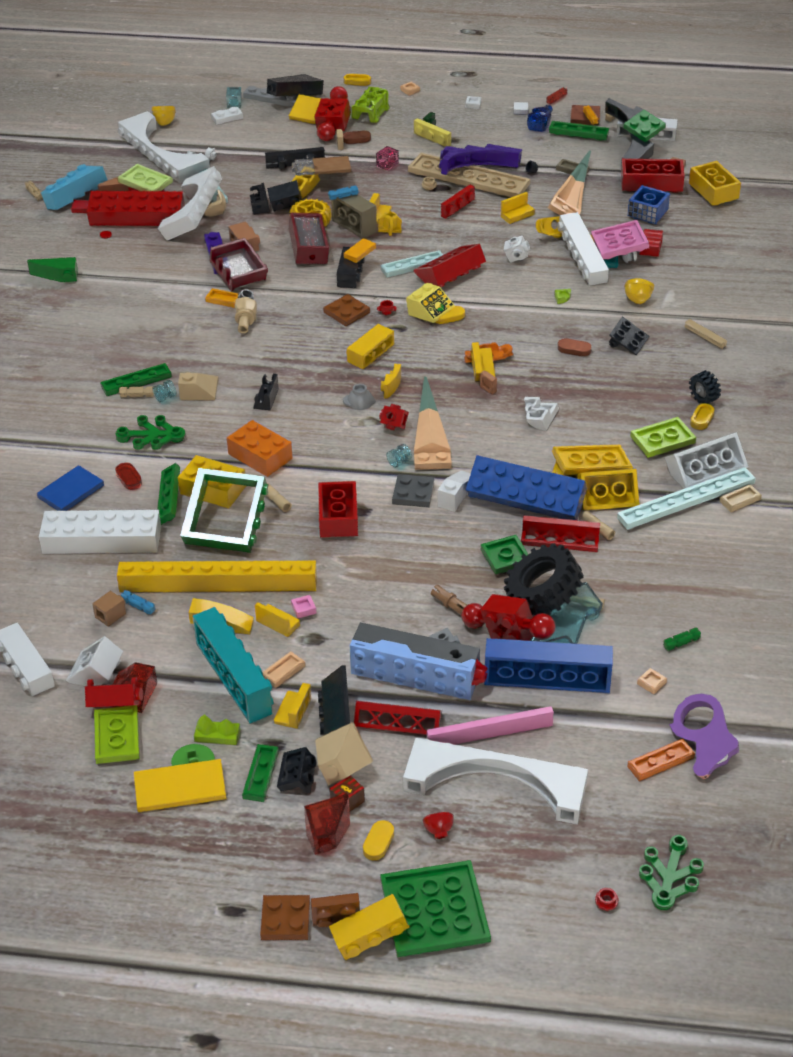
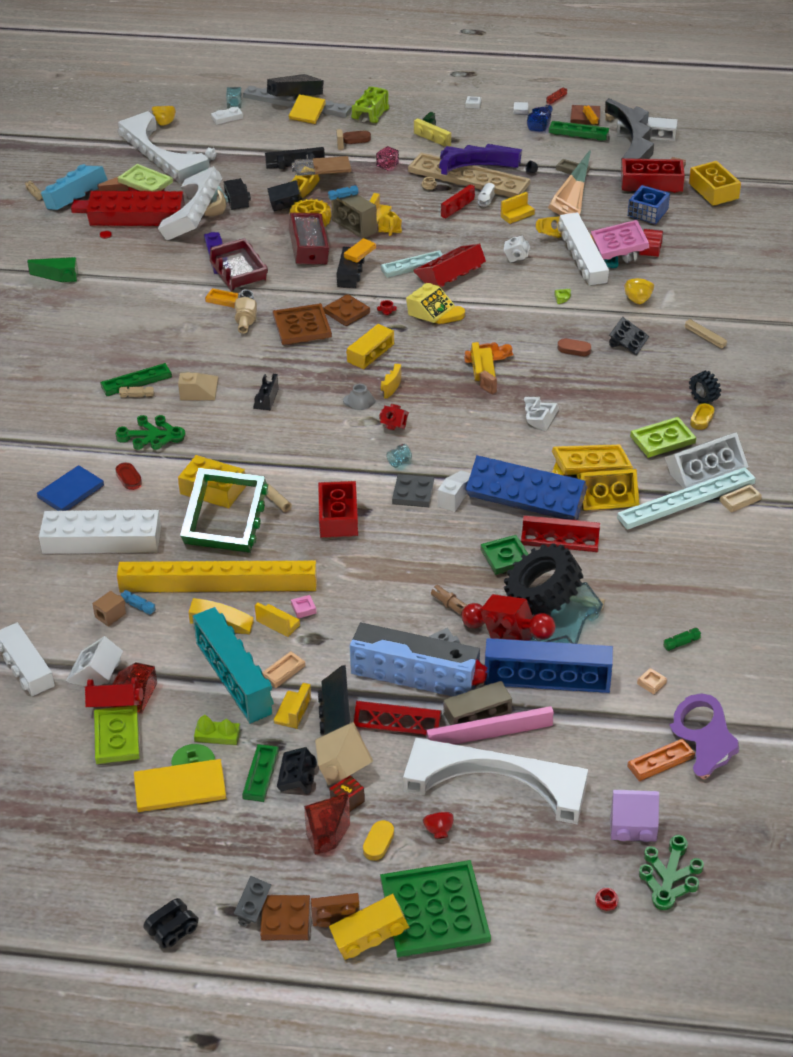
(165, 390): clear light blue wheel -> none
(168, 493): green plate -> none
(171, 923): none -> black brick
(237, 193): none -> black brick
(243, 230): nougat brick -> none
(252, 901): none -> dark grey hinge
(259, 200): black hinge -> none
(259, 448): orange brick -> none
(302, 324): none -> dark orange plate
(332, 113): red brick -> none
(357, 79): yellow tile -> none
(410, 88): light nougat tile -> none
(431, 443): light nougat plate -> none
(478, 704): none -> dark tan brick
(486, 195): none -> white piece
(605, 530): tan piece -> none
(634, 815): none -> lavender slope
(644, 125): green plate -> none

